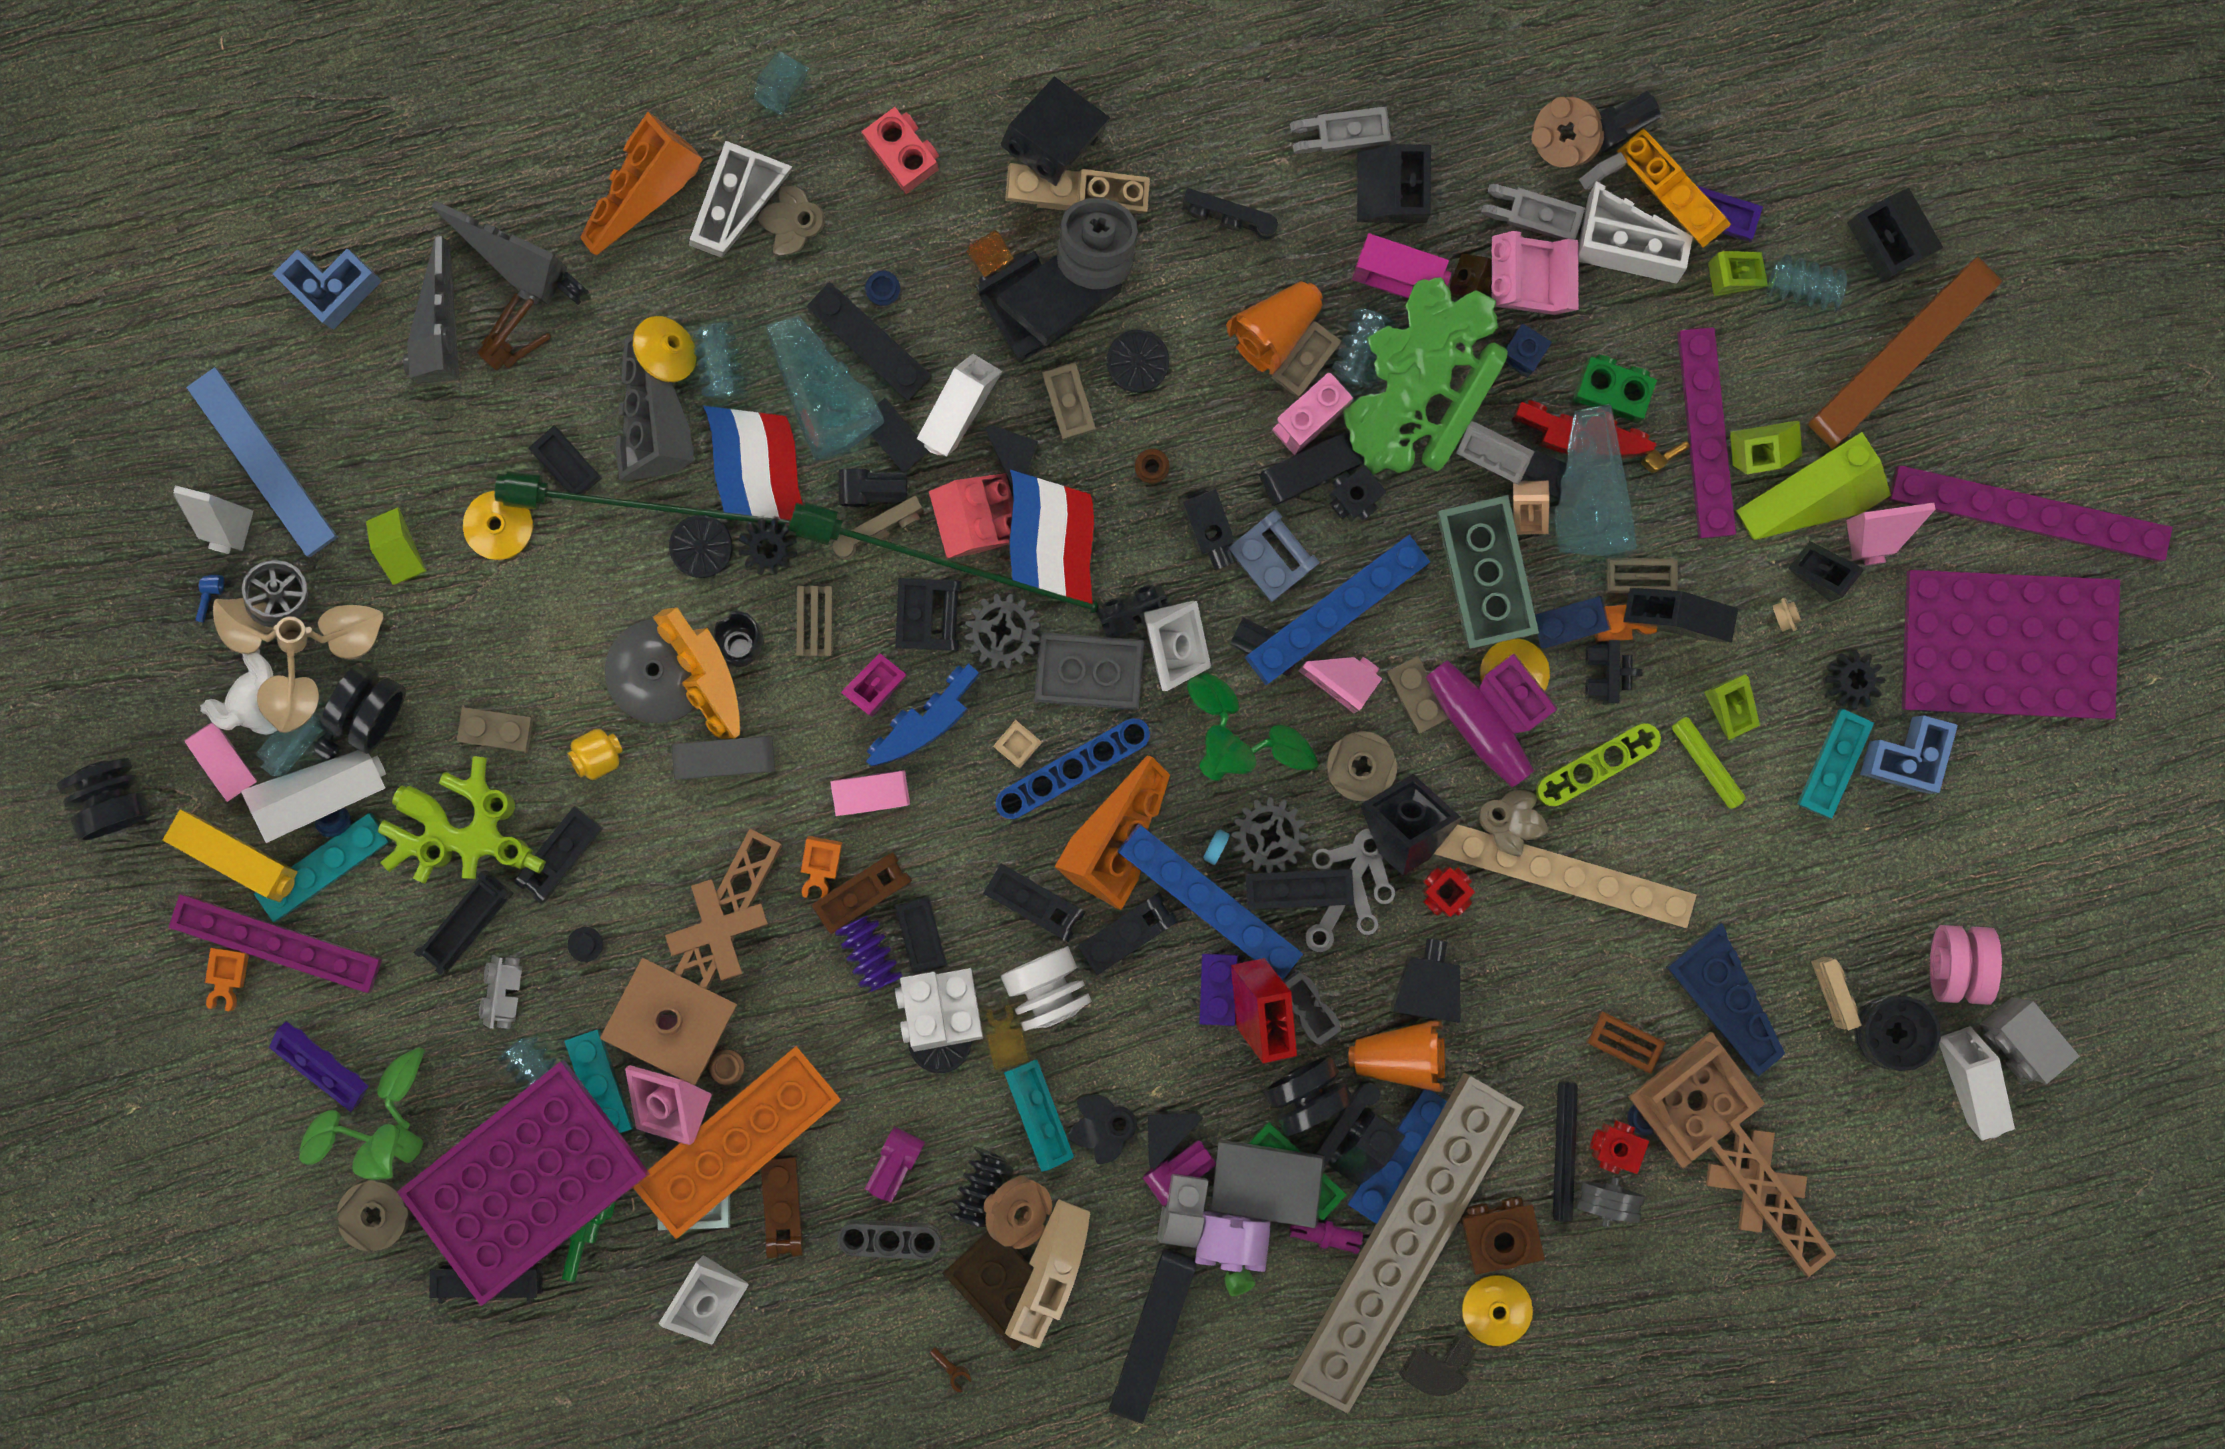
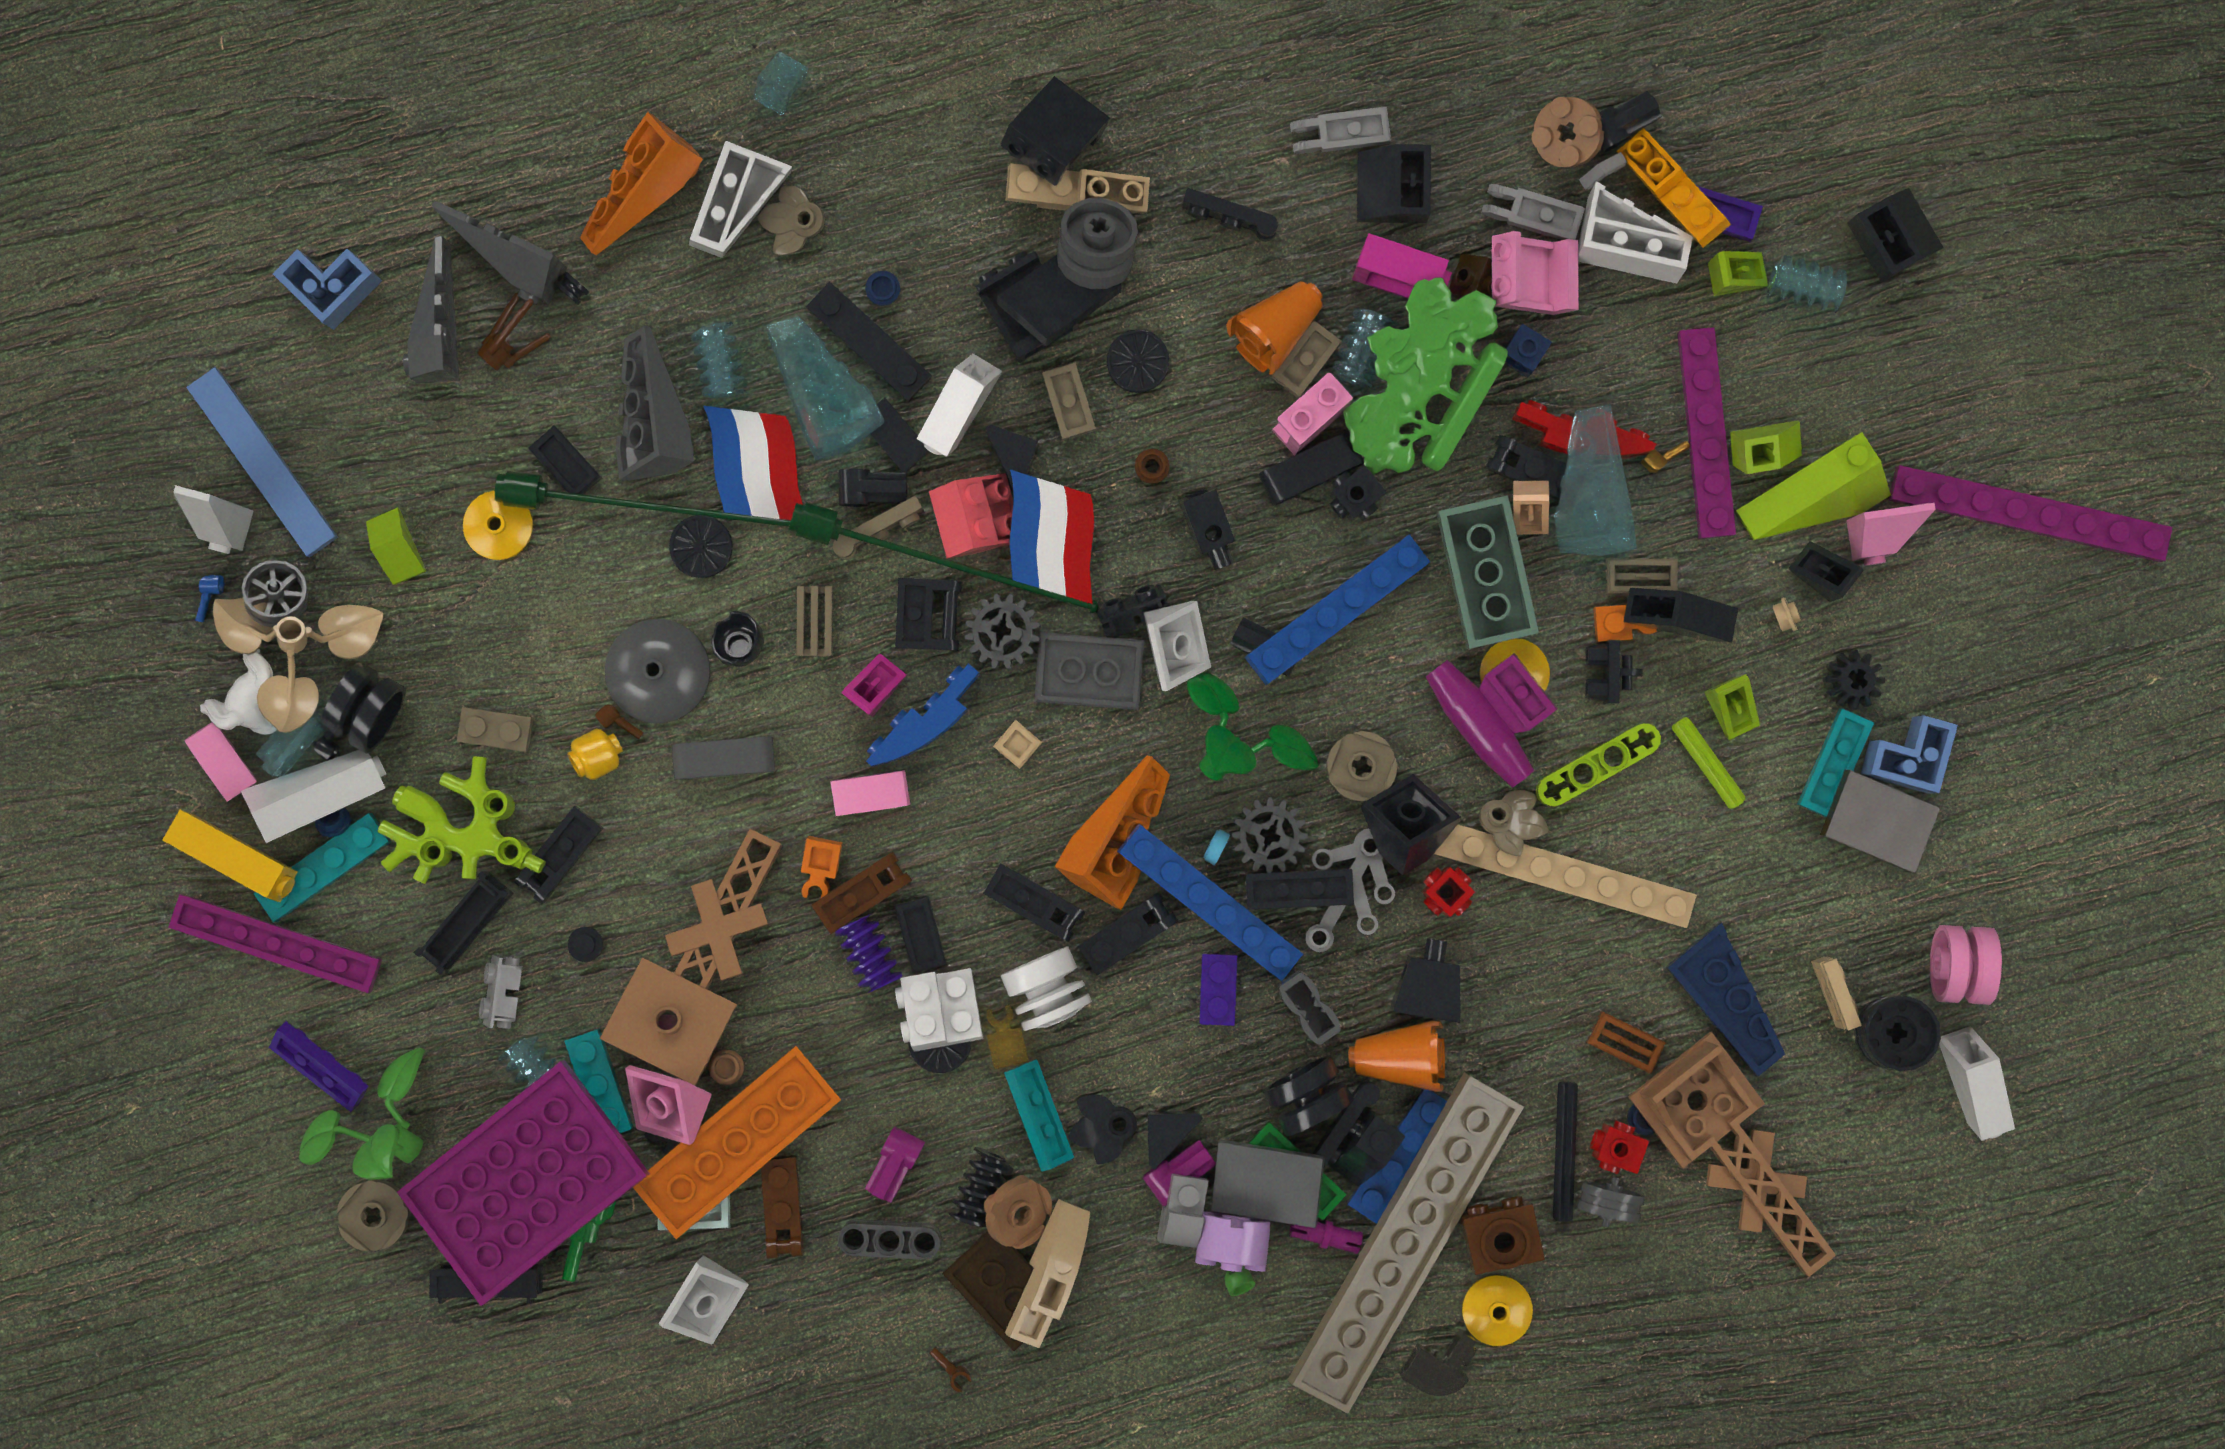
(103, 799): black wheel -> none
(225, 970): orange plate -> none
(609, 714): none -> reddish brown hand
(655, 354): yellow dish -> none
(711, 683): light orange slope -> none
(760, 554): black gear -> none
(895, 153): coral brick -> none
(989, 253): clear orange bracket -> none
(1055, 773): blue beam -> none
(1153, 1336): black beam -> none
(1264, 563): sand blue plate -> none
(1264, 1010): red brick -> none
(1344, 679): bright pink slope -> none
(1416, 694): dark tan plate -> none
(1495, 452): light grey plate -> none
(1572, 622): dark blue plate -> none
(1614, 394): green brick -> none
(1880, 821): none -> tile
(1904, 352): dark orange beam -> none
(2011, 644): magenta plate -> none
(2028, 1040): light grey brick -> none

